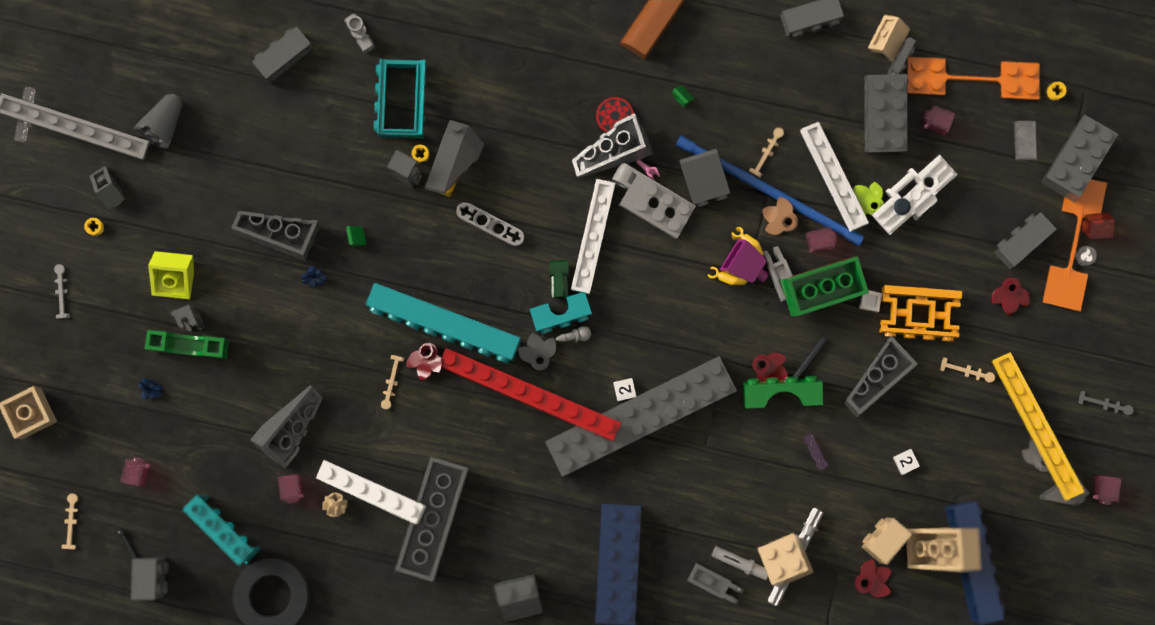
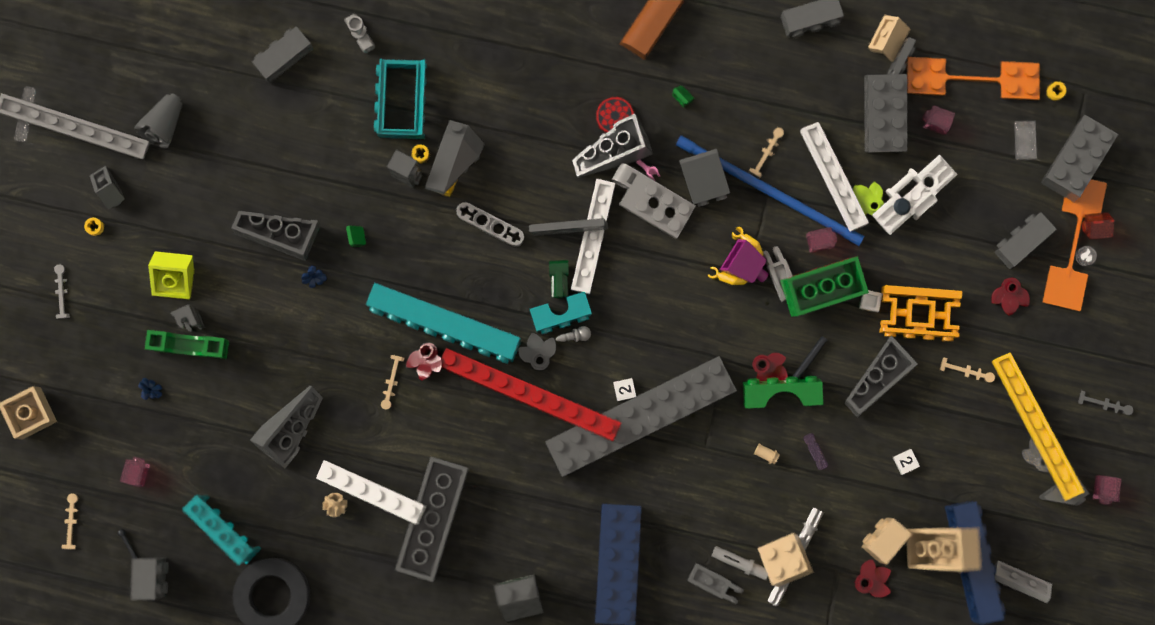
(290, 488): clear pink brick -> none
(568, 227): none -> dark grey tile
(766, 453): none -> tan pin
(777, 215): medium nougat plate -> none
(1023, 581): none -> light grey plate

